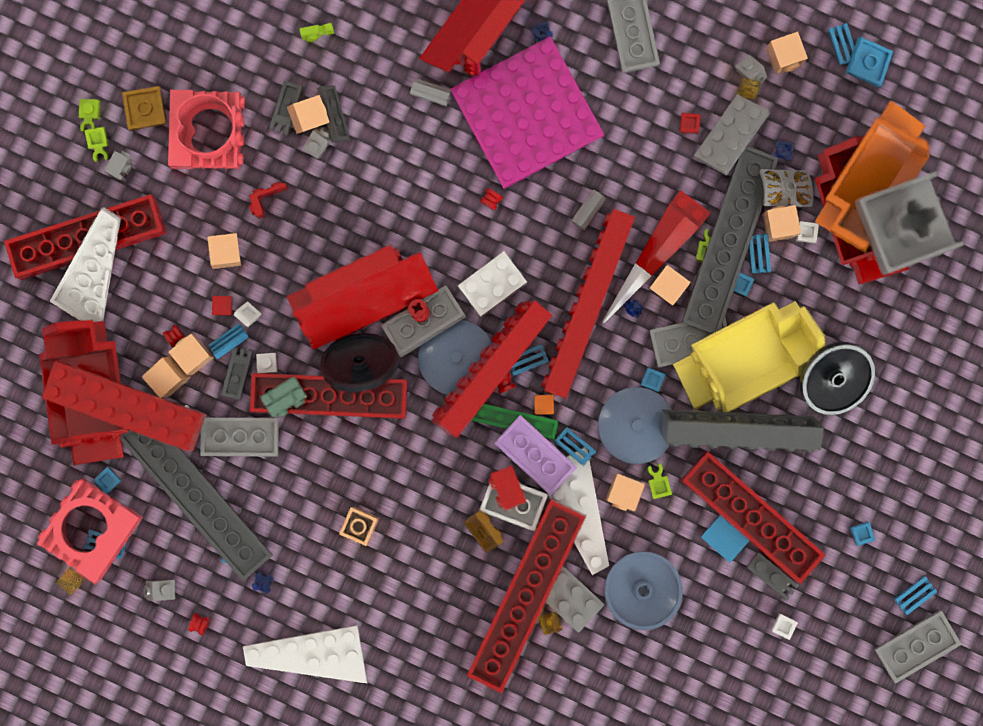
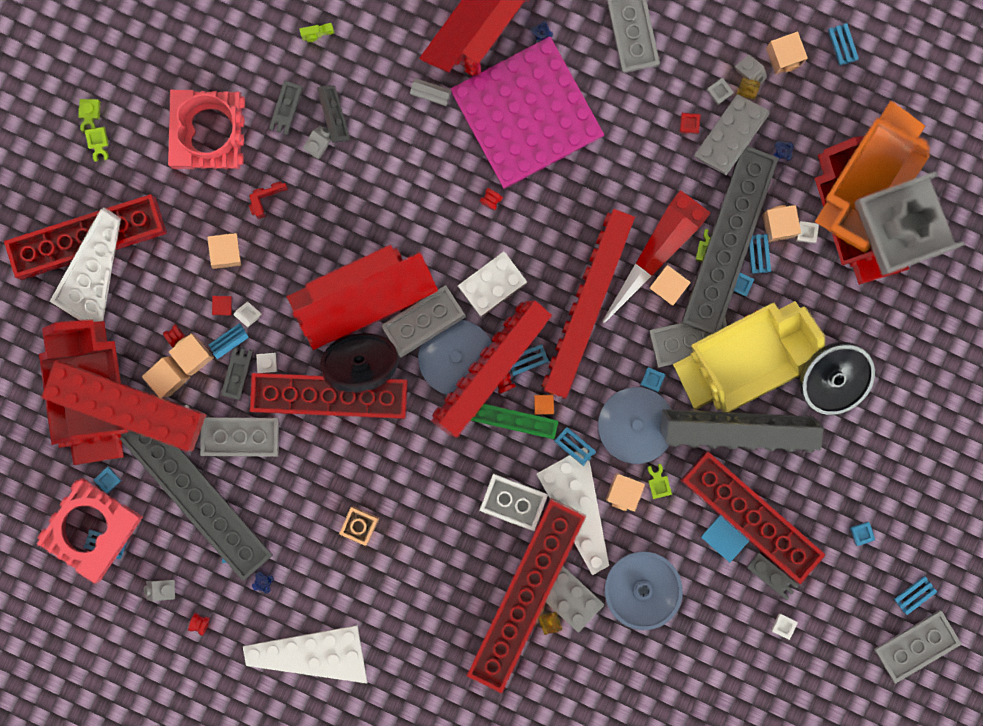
(70, 581): clear yellow plate -> none
(119, 165): light grey brick -> none
(144, 108): pearl gold plate -> none
(283, 397): sand green brick -> none
(308, 114): light nougat head -> none
(421, 314): red wheel -> none
(483, 531): pearl gold plate -> none
(507, 488): red brick -> none
(535, 455): lavender tile -> none
(588, 210): light grey axle -> none
(633, 308): clear blue plate -> none
(720, 91): none -> light grey plate
(787, 188): light grey shield -> none
(869, 62): dark azure tile -> none

